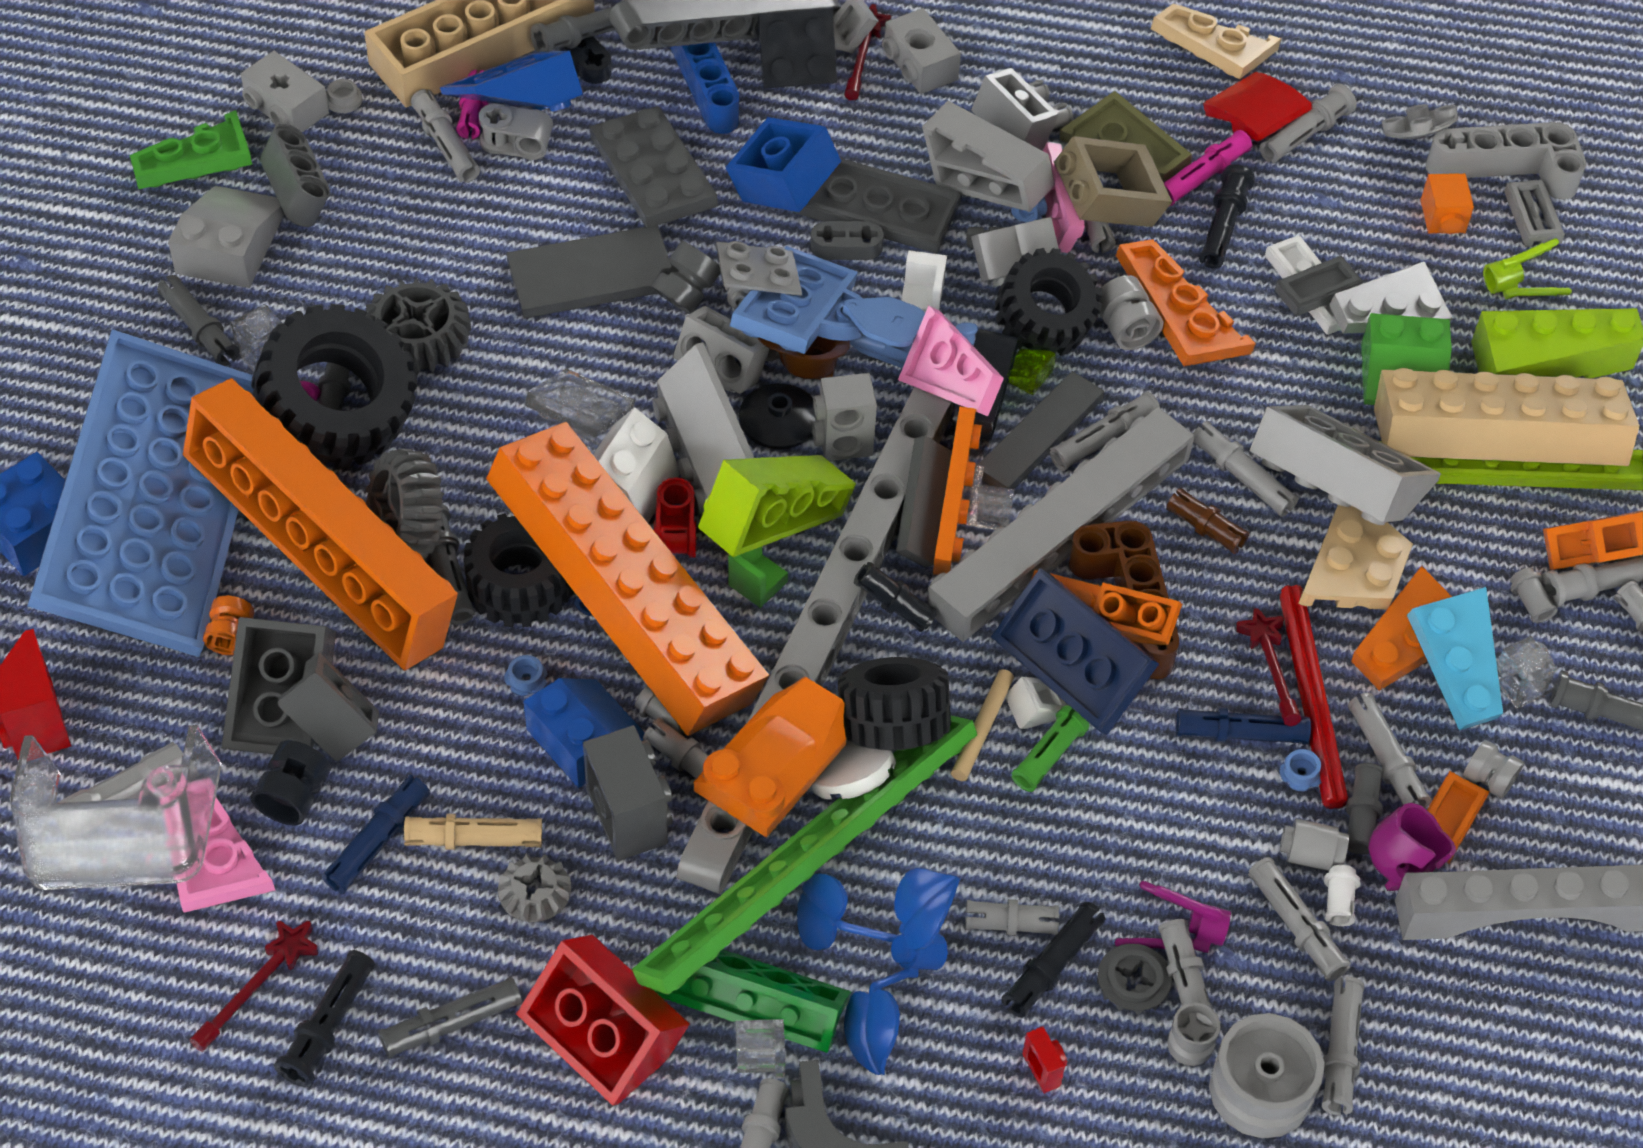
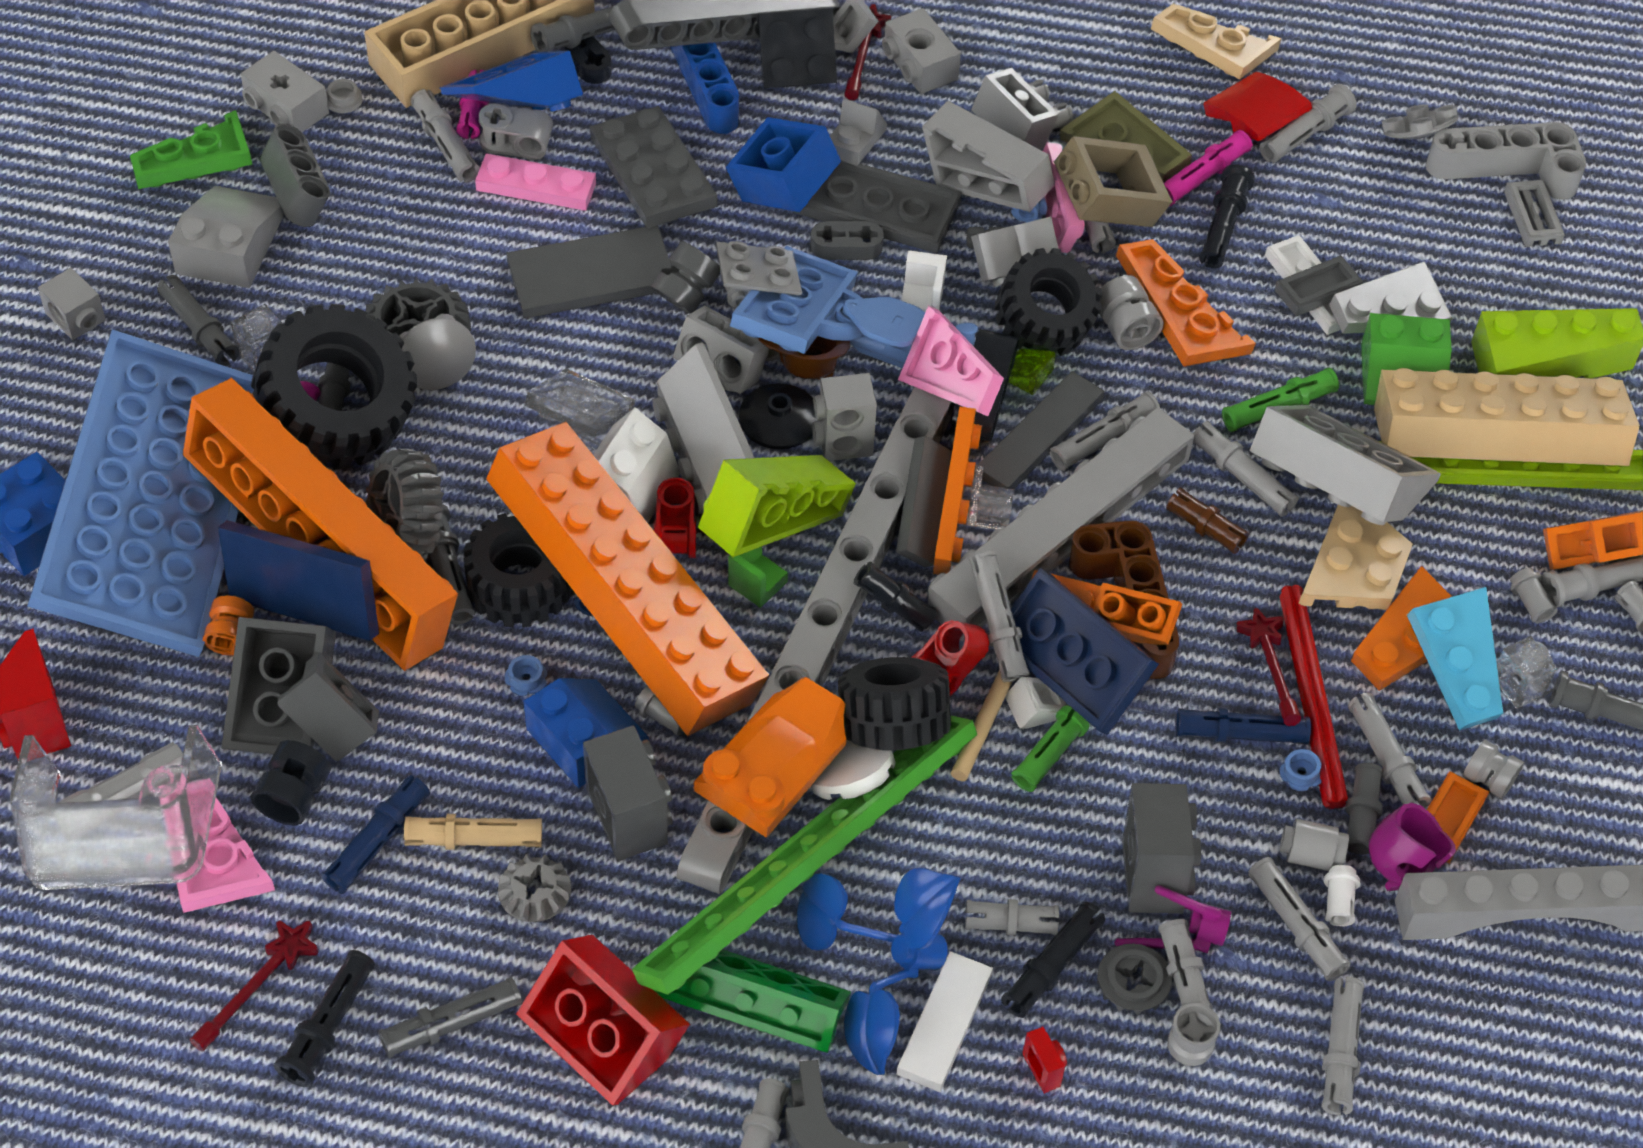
(71, 303): none -> light grey brick
(299, 579): none -> dark blue tile
(440, 350): none -> light grey dish
(535, 182): none -> bright pink plate
(683, 752): light grey pin -> none
(761, 1047): clear panel -> none
(857, 132): none -> light grey slope
(944, 1021): none -> white tile
(945, 650): none -> red piece
(1003, 632): none -> light grey pin
(1159, 846): none -> dark grey brick
(1266, 1075): light grey wheel -> none
(1295, 392): none -> bright green pin
(1447, 203): orange brick -> none
(1508, 273): lime plant -> none

